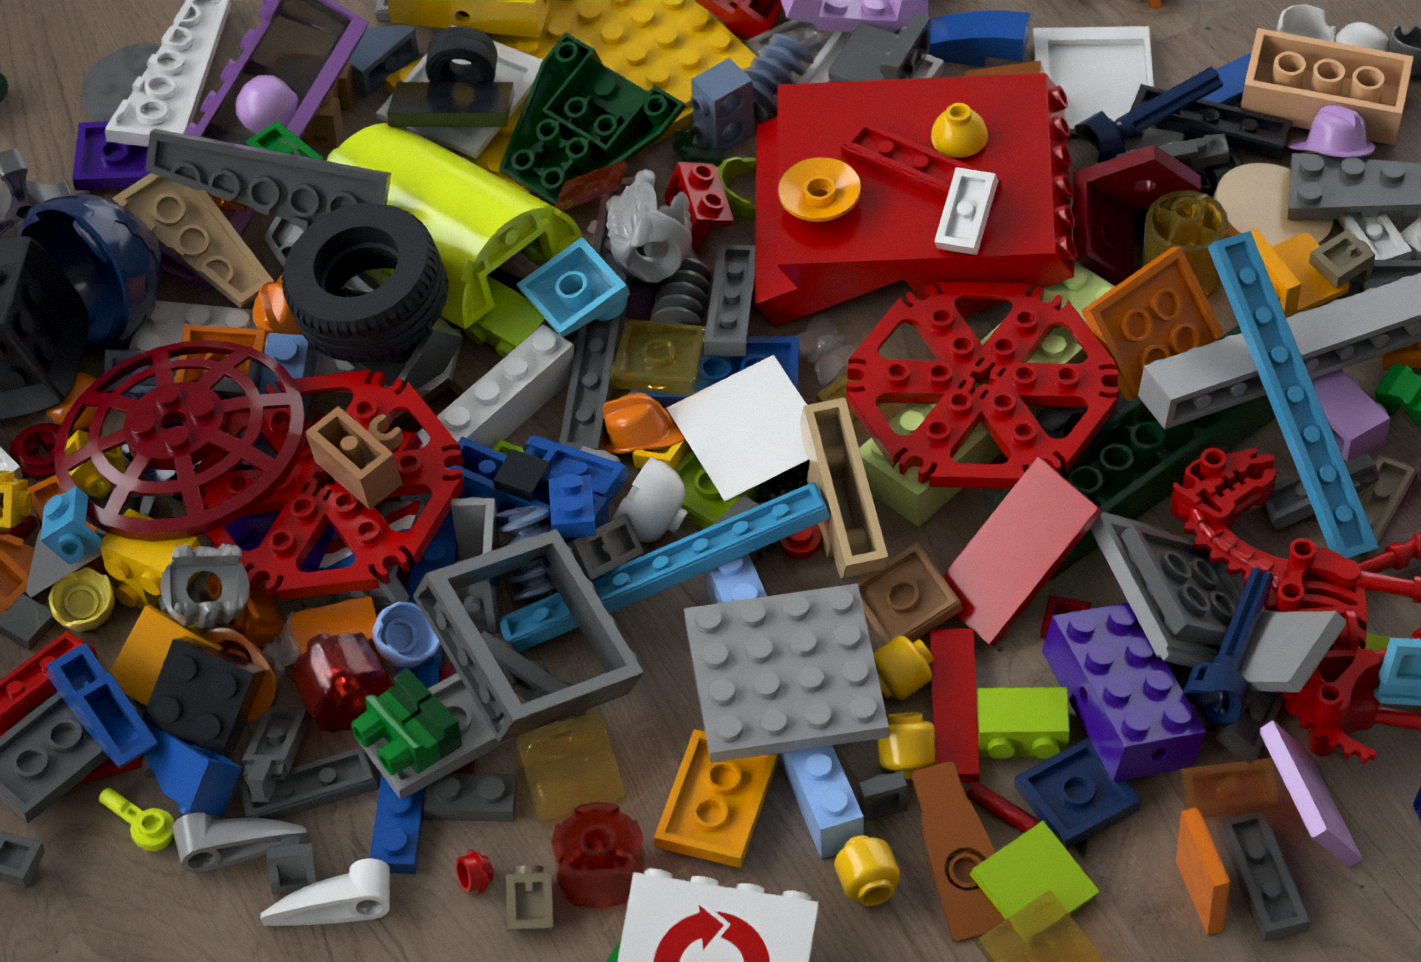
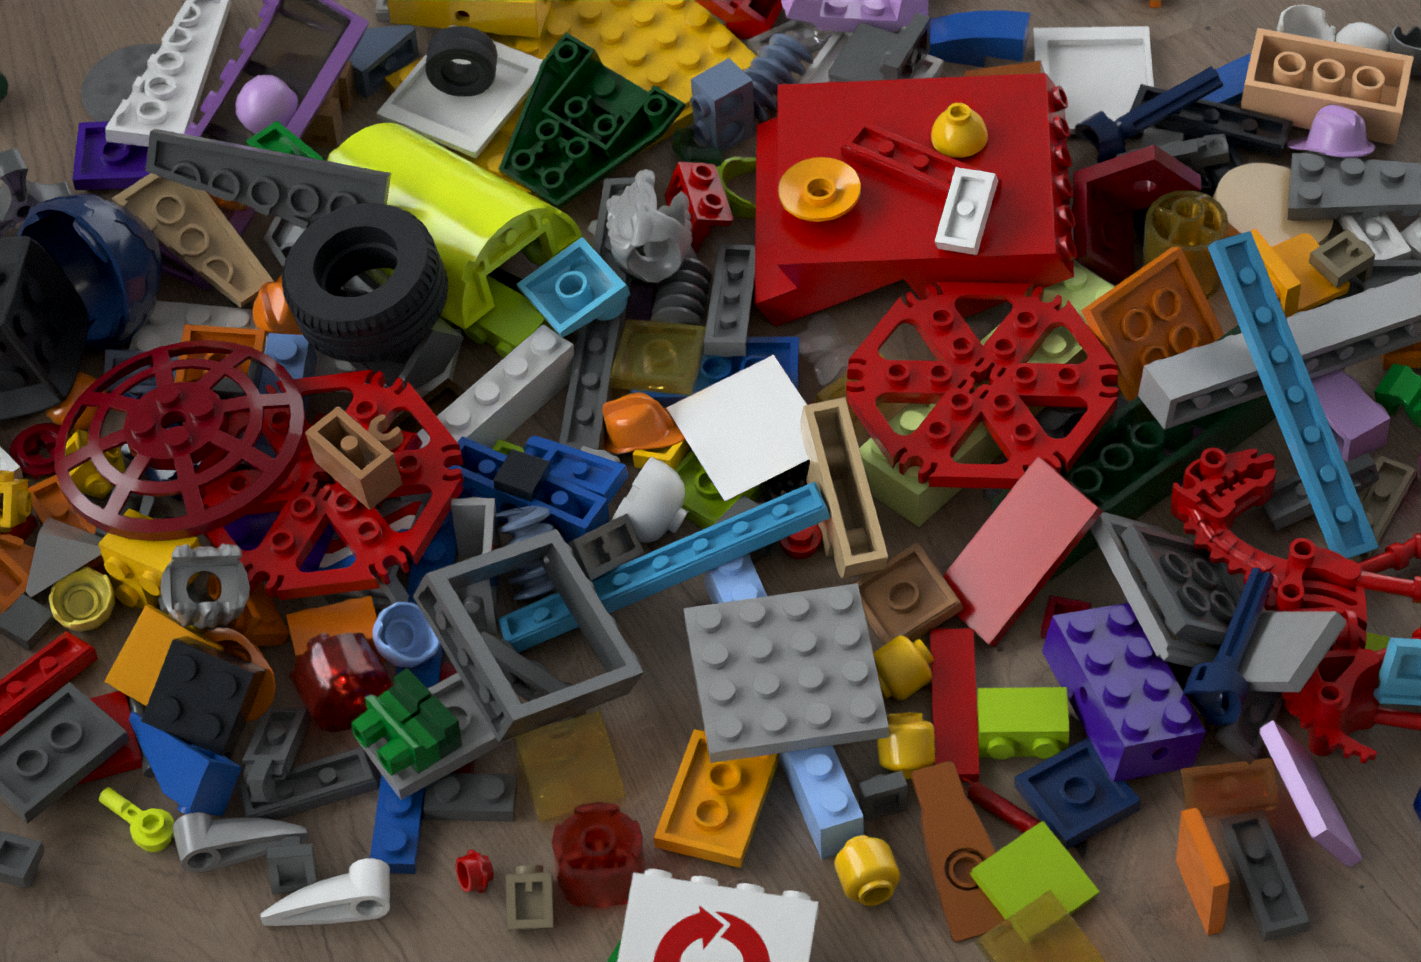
(65, 526): dark azure bracket -> none
(100, 705): blue slope -> none
(281, 653): clear piece -> none
(450, 104): black tile -> none
(572, 505): blue plate -> none
(591, 186): clear red piece -> none

